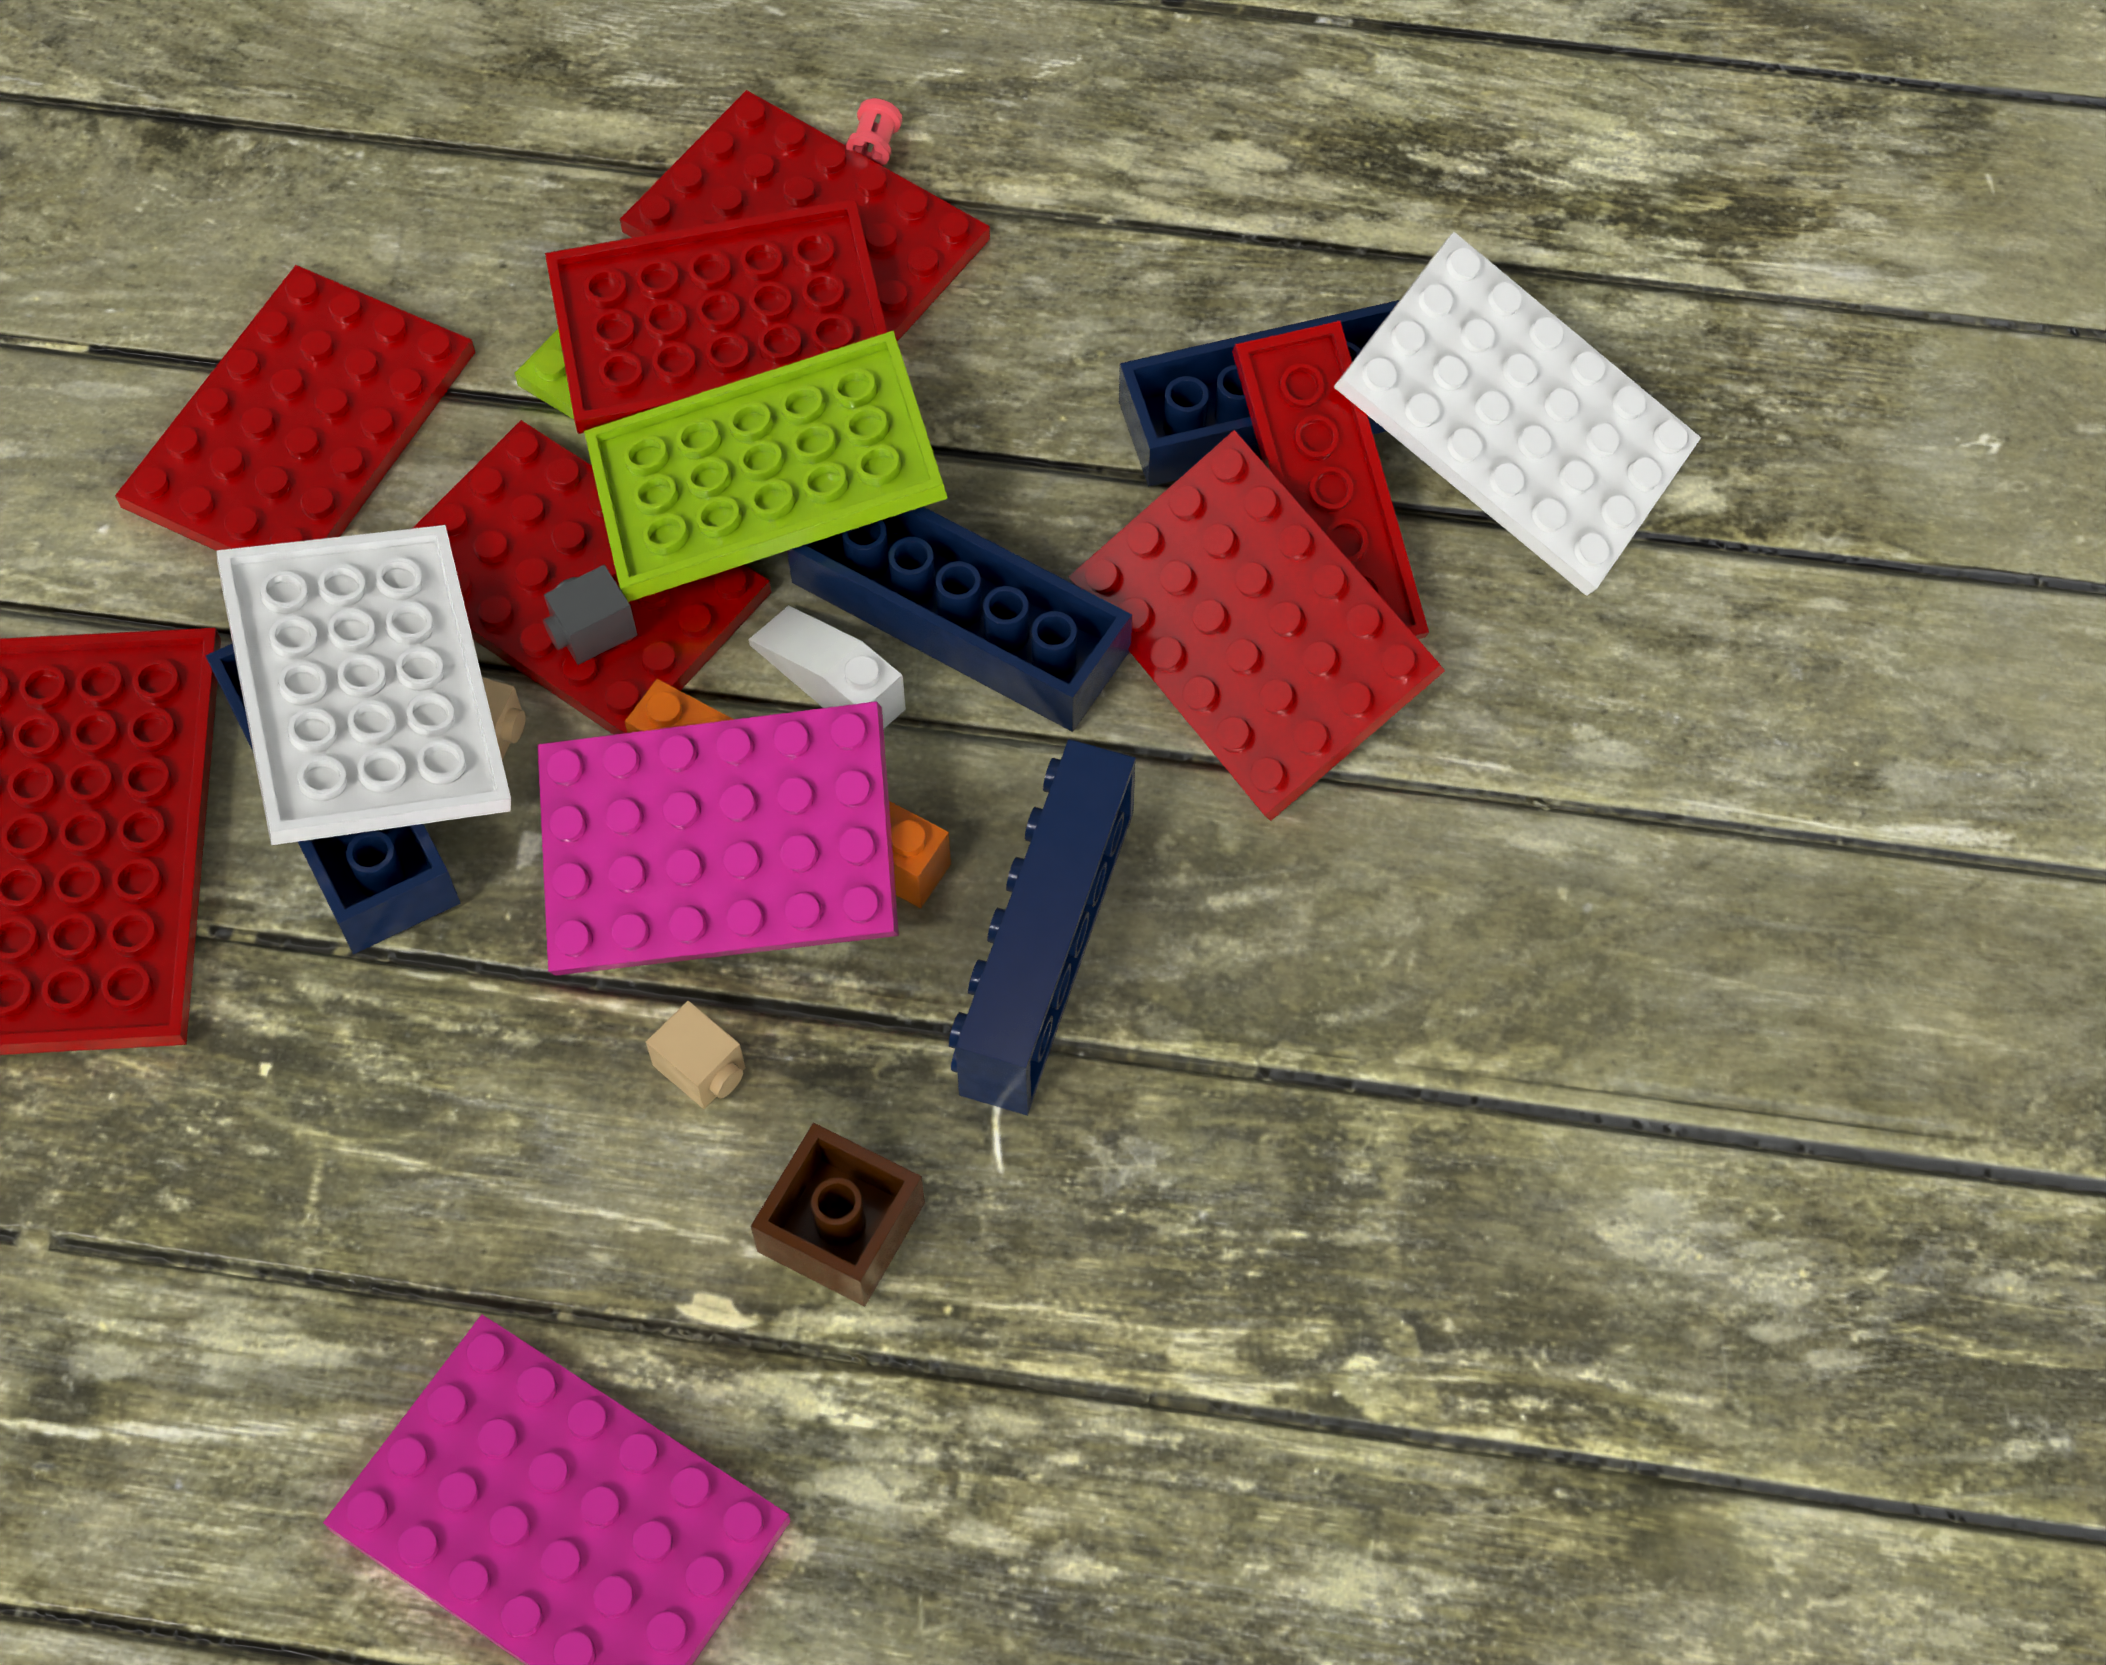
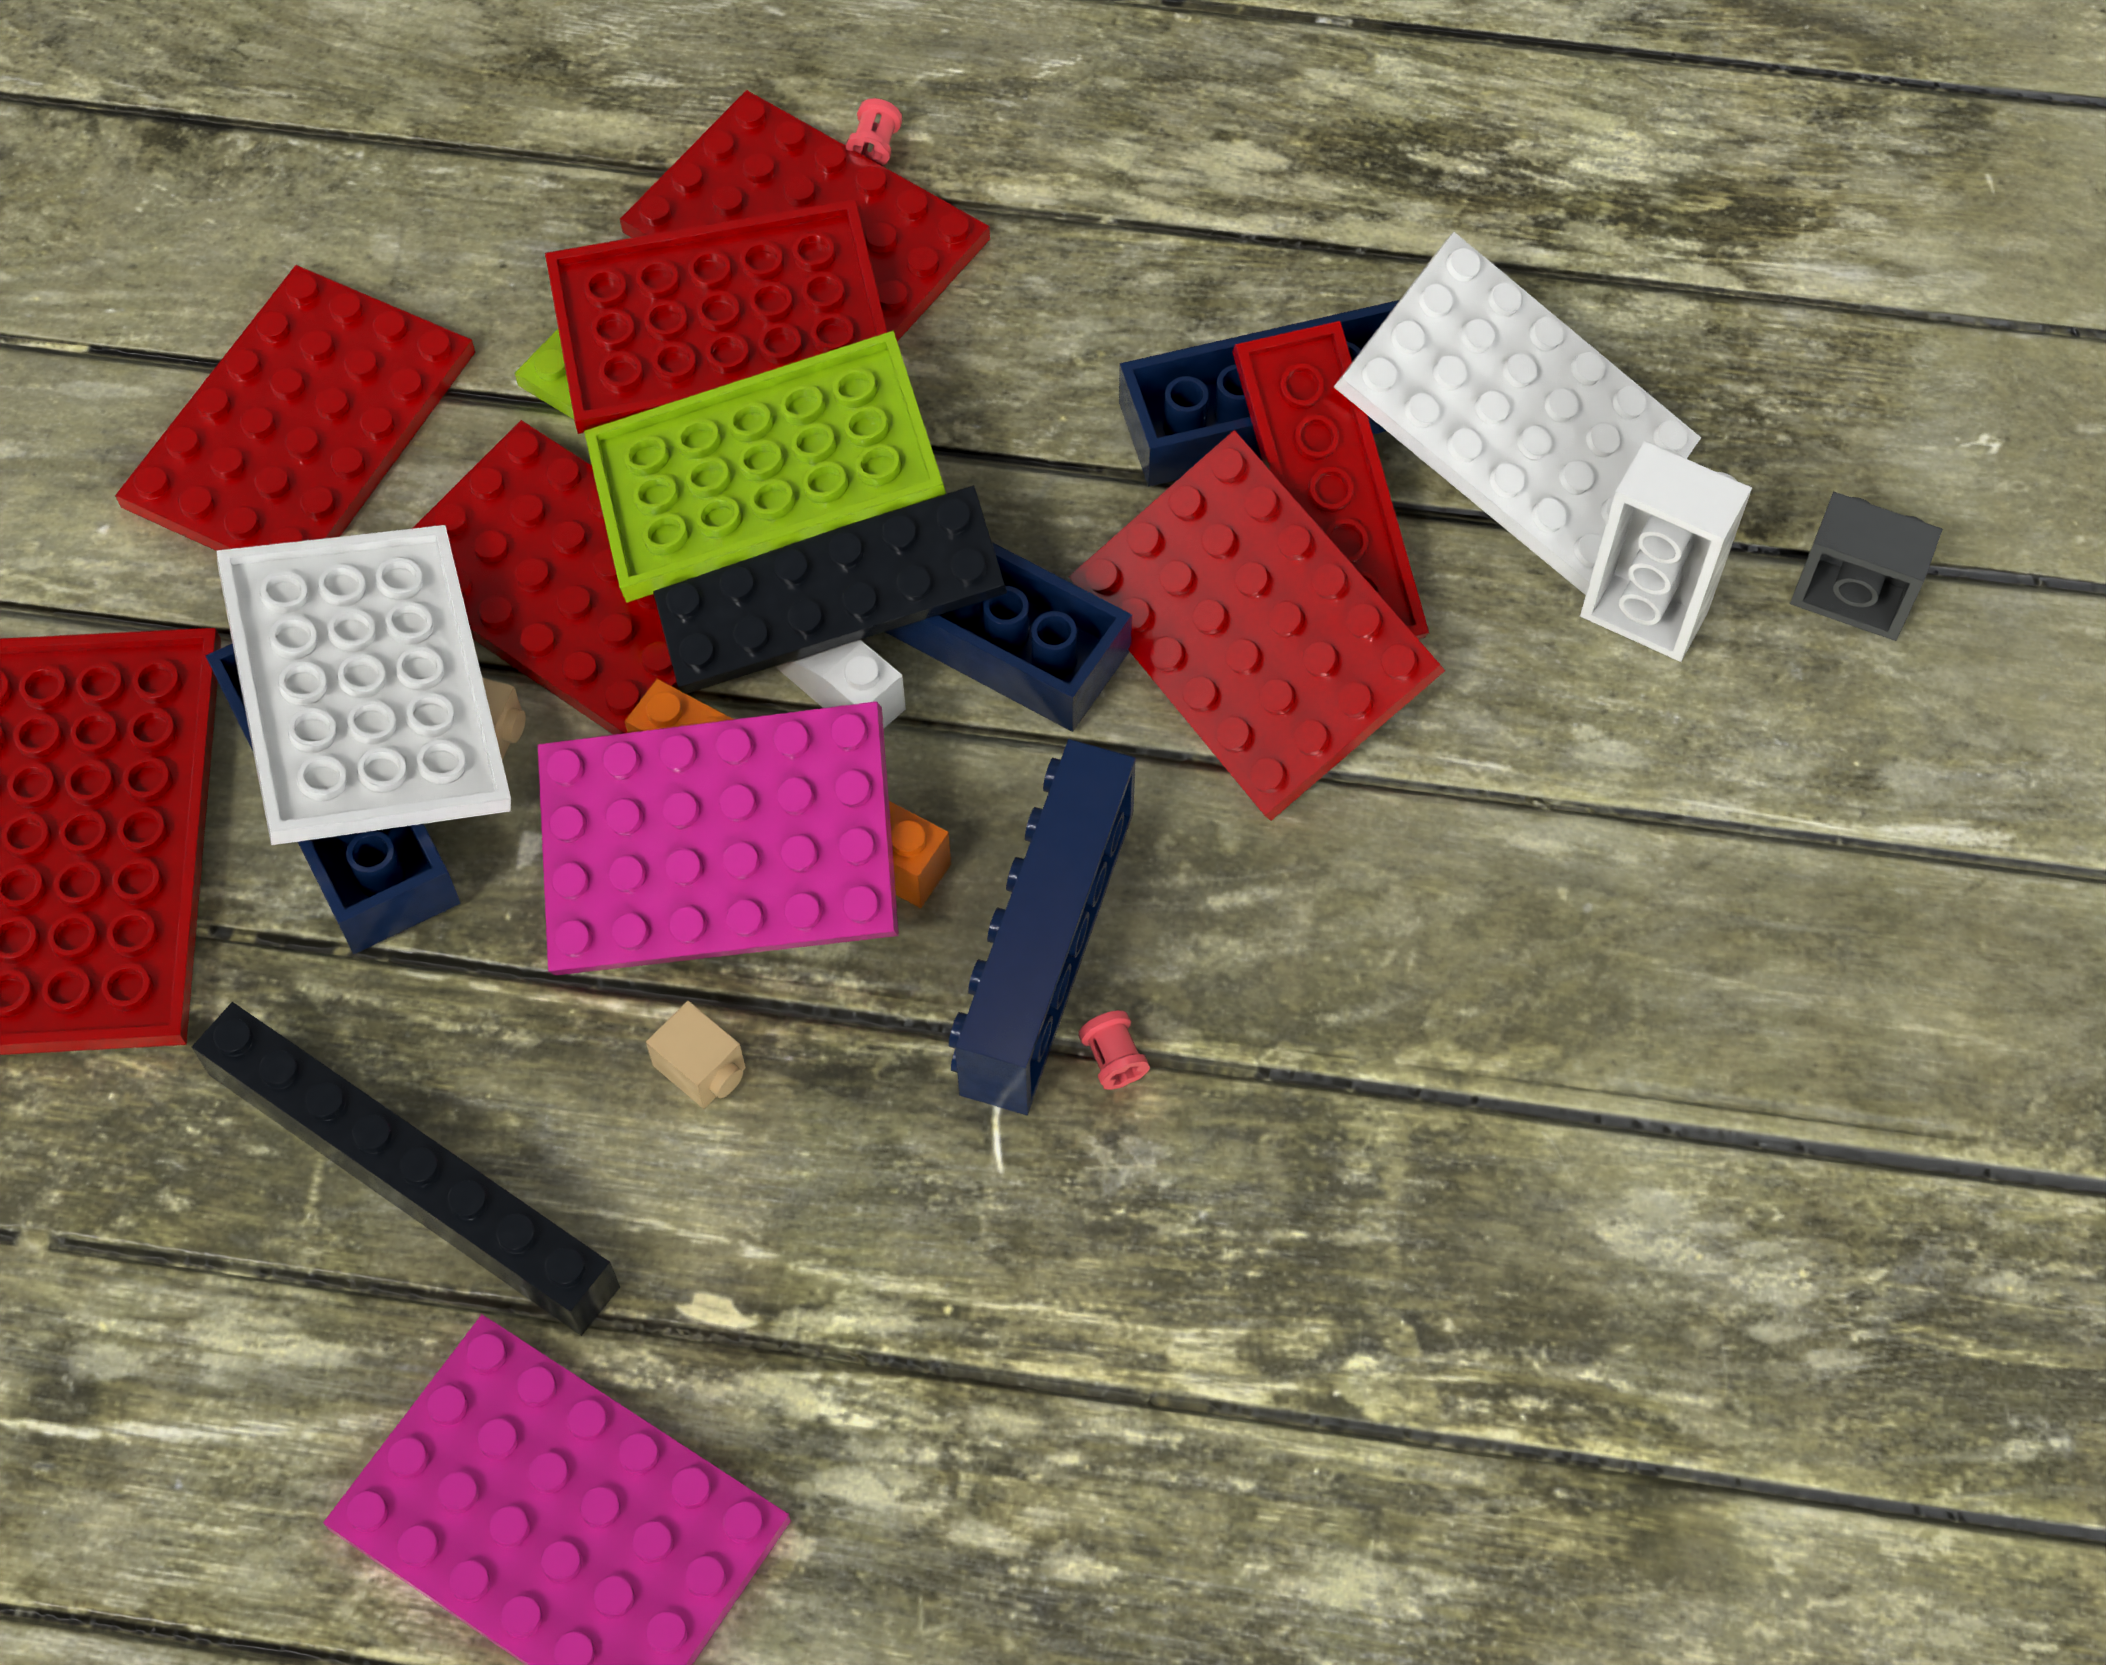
(408, 1168): none -> black brick
(588, 615): dark grey brick -> none
(830, 590): none -> black plate
(838, 1214): reddish brown brick -> none
(1114, 1049): none -> coral bush
(1664, 550): none -> white brick
(1866, 566): none -> dark grey brick

